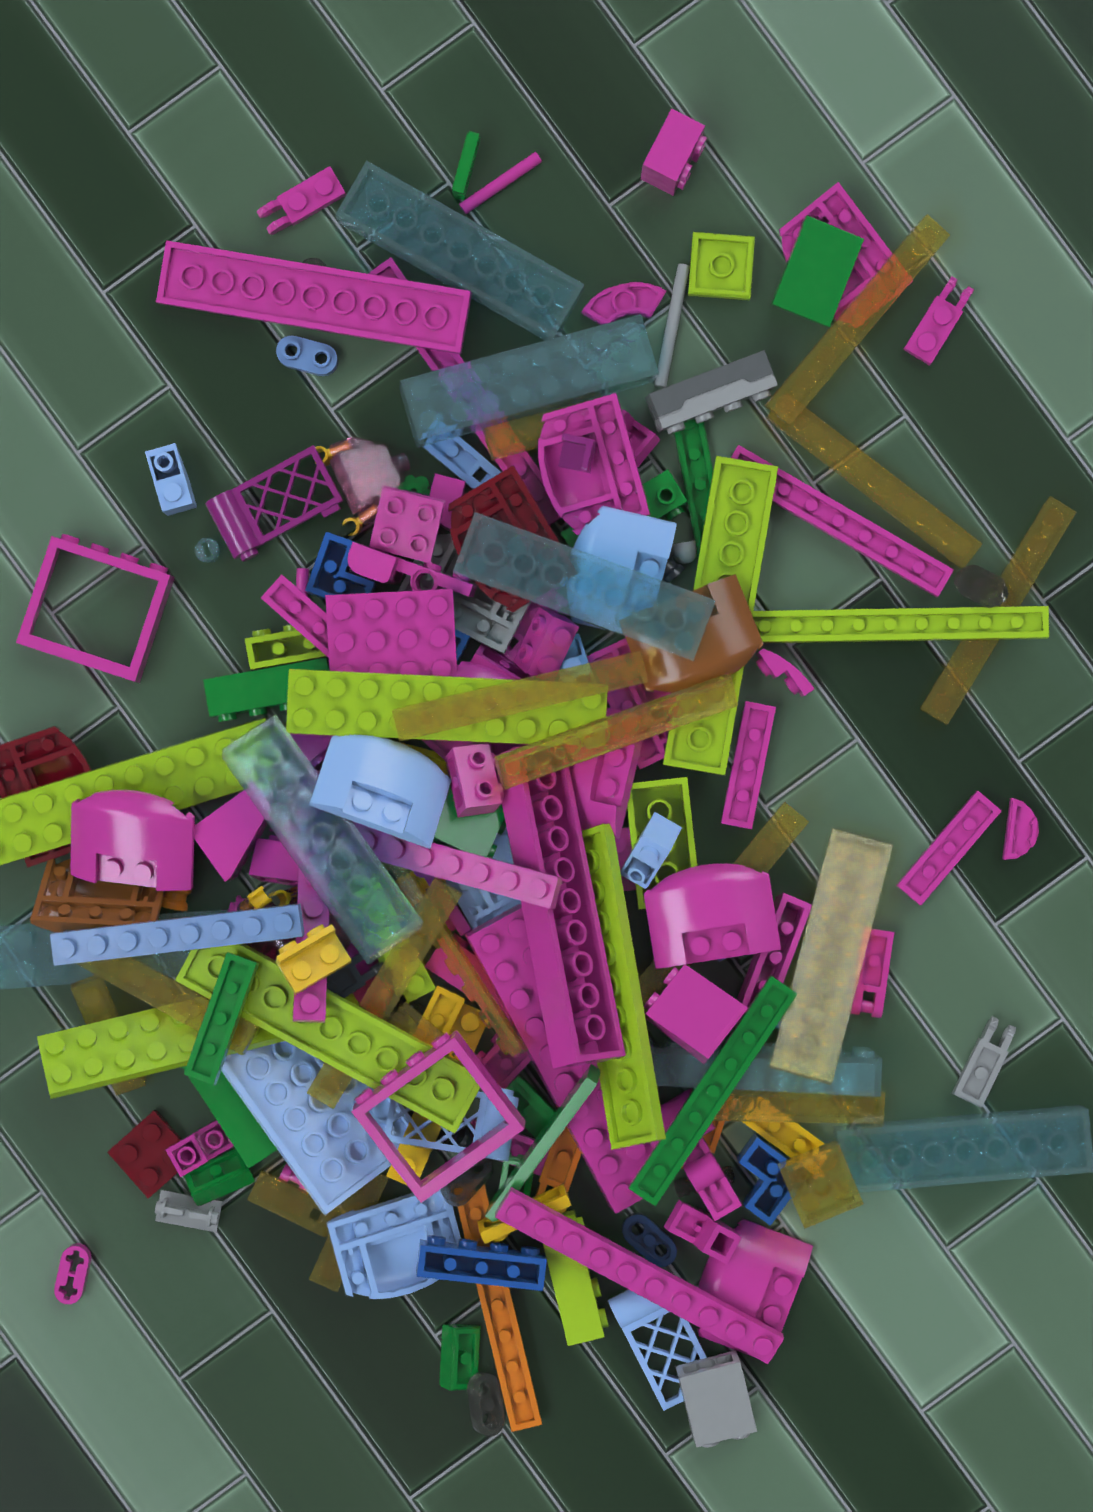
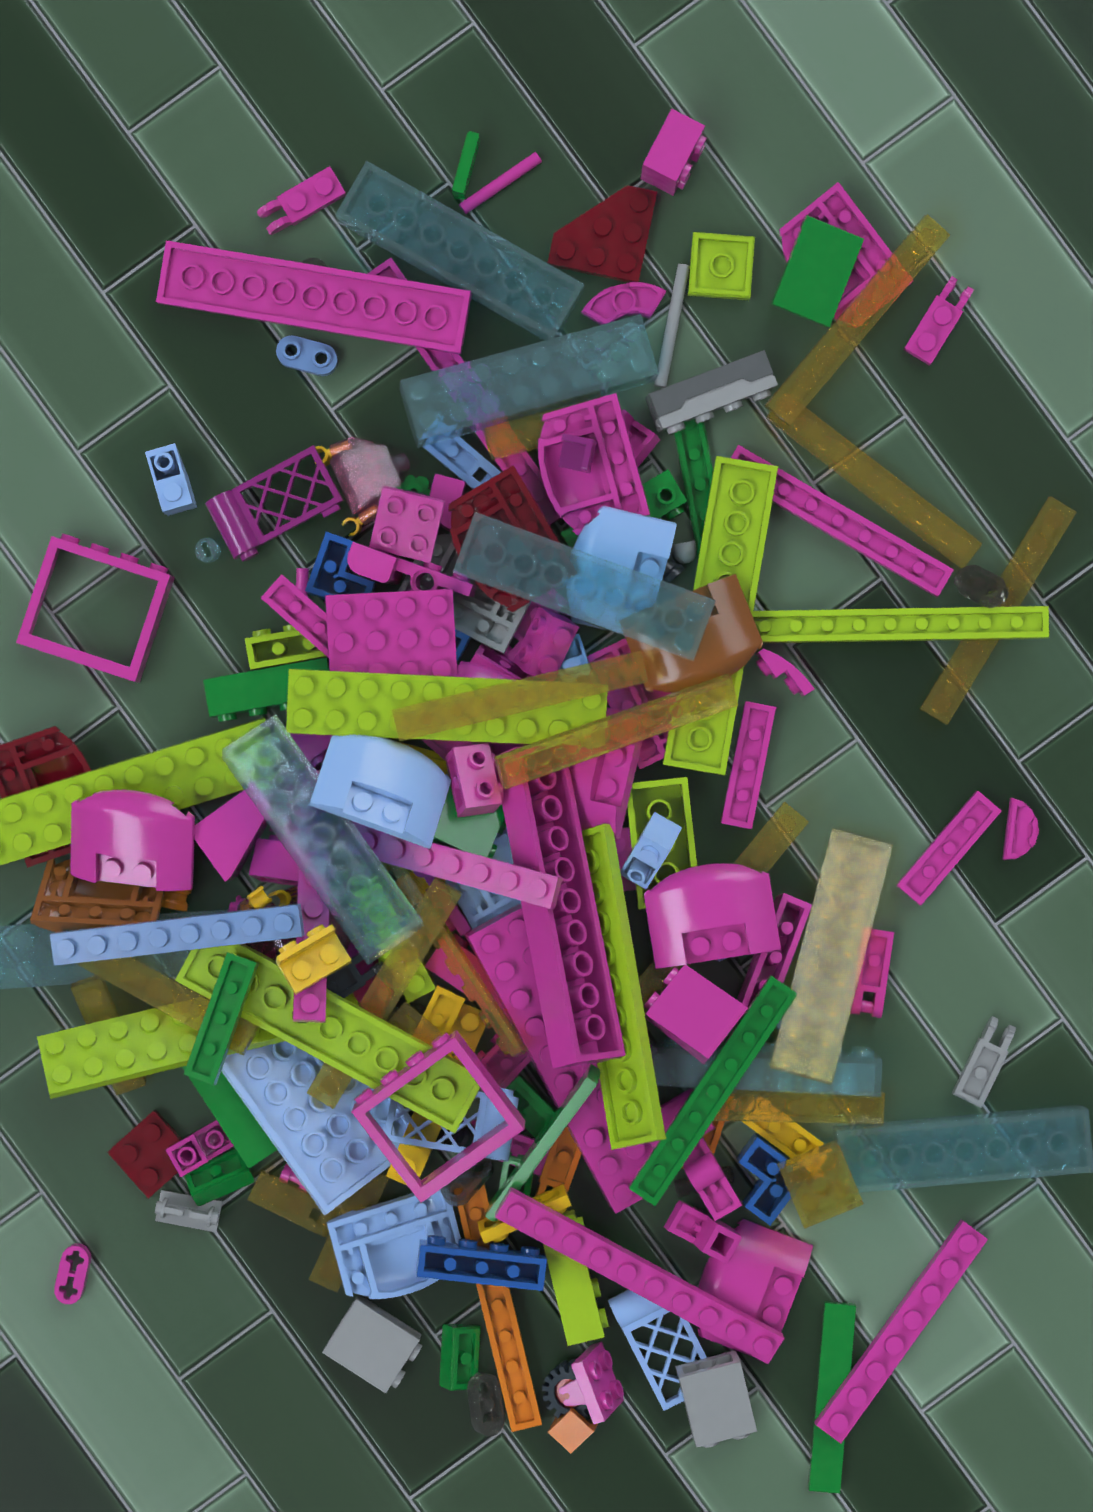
(373, 1344): none -> light grey brick
(571, 1429): none -> orange panel
(584, 1385): none -> dark pink plate
(608, 237): none -> dark red plate
(648, 1239): dark blue plate -> none
(833, 1368): none -> green tile
(900, 1331): none -> dark pink plate

